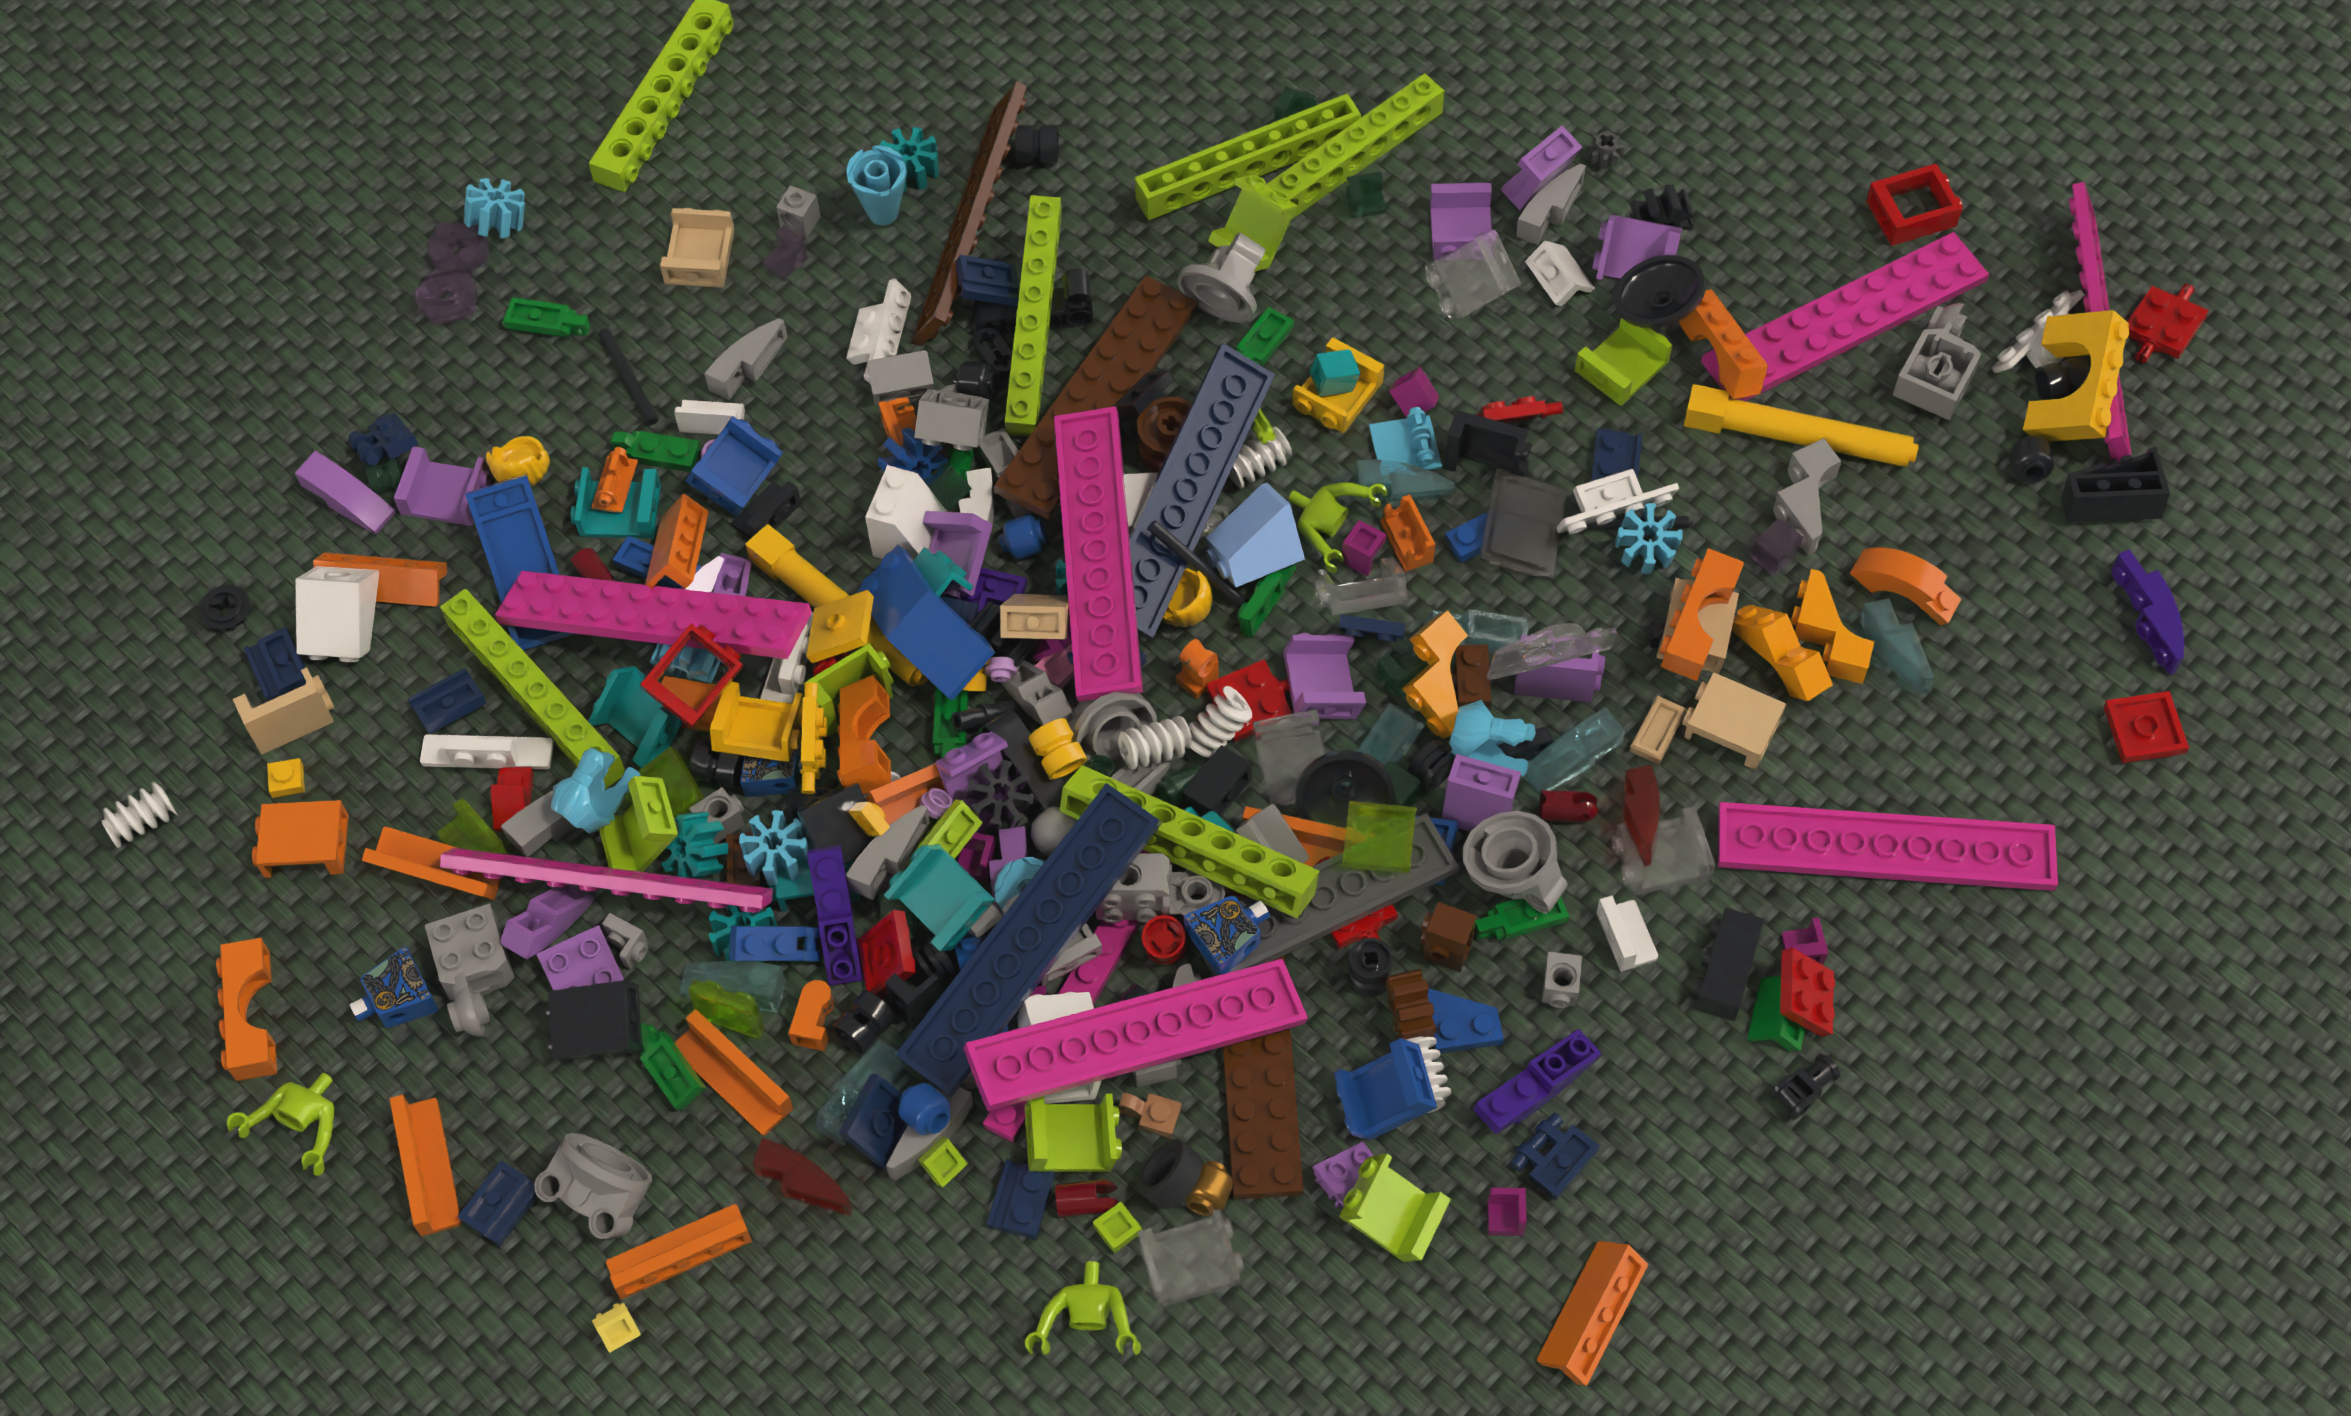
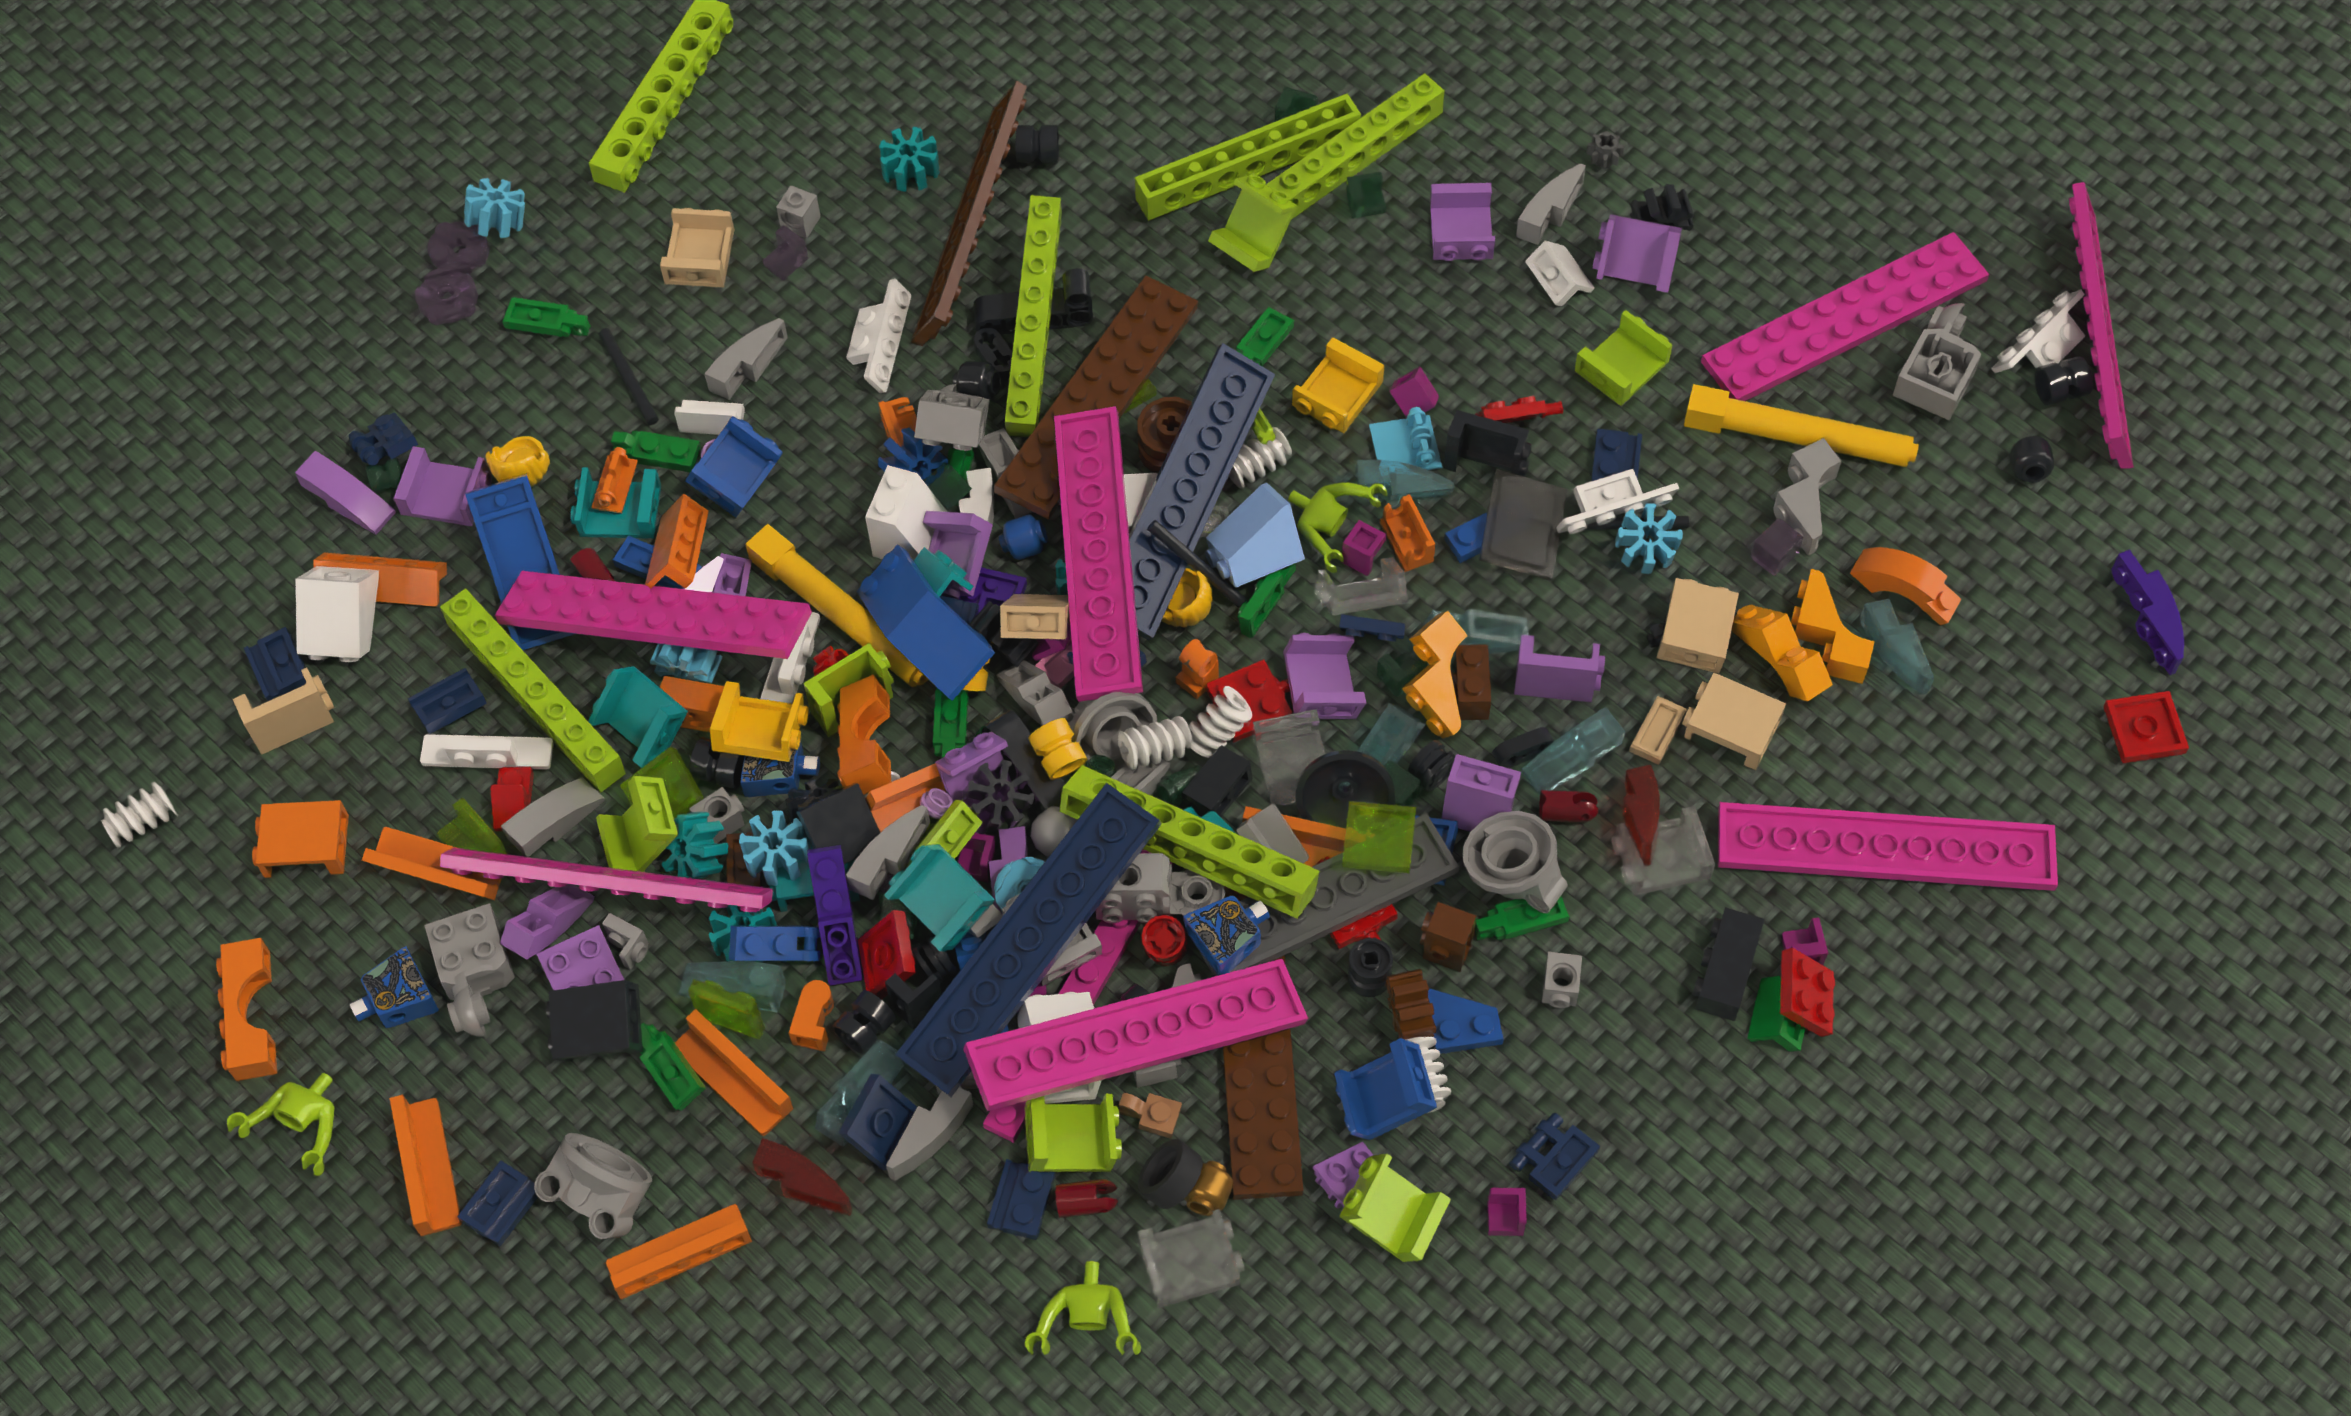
(217, 599): black gear -> none
(286, 778): yellow plate -> none
(583, 795): medium azure piece -> none
(616, 1327): light yellow tile -> none
(670, 701): red window -> none
(769, 507): black panel -> none
(812, 747): yellow plate -> none
(840, 626): yellow plate -> none
(870, 818): yellow plate -> none
(878, 182): medium azure cone -> none
(900, 376): light grey panel -> none
(924, 1109): blue head -> none
(942, 1161): lime plate -> none
(980, 715): black pin -> none
(987, 280): dark blue plate -> none
(1001, 669): lavender plate -> none
(1117, 1227): lime plate -> none
(1140, 397): black panel -> none
(1224, 280): light grey piece -> none
(1334, 372): teal panel -> none
(1472, 275): clear panel -> none
(1479, 733): medium azure piece -> none
(1538, 1082): dark purple slope -> none
(1541, 166): medium lavender panel -> none
(1549, 647): clear piece -> none
(1593, 1311): orange panel -> none
(1626, 933): white panel -> none
(1659, 291): black dish -> none
(1690, 644): orange arch -> none
(1739, 363): orange arch -> none
(1803, 1088): black connector -> none
(1890, 218): red window -> none
(2087, 410): yellow arch -> none
(2118, 491): black wedge -> none
(2165, 322): red plate -> none

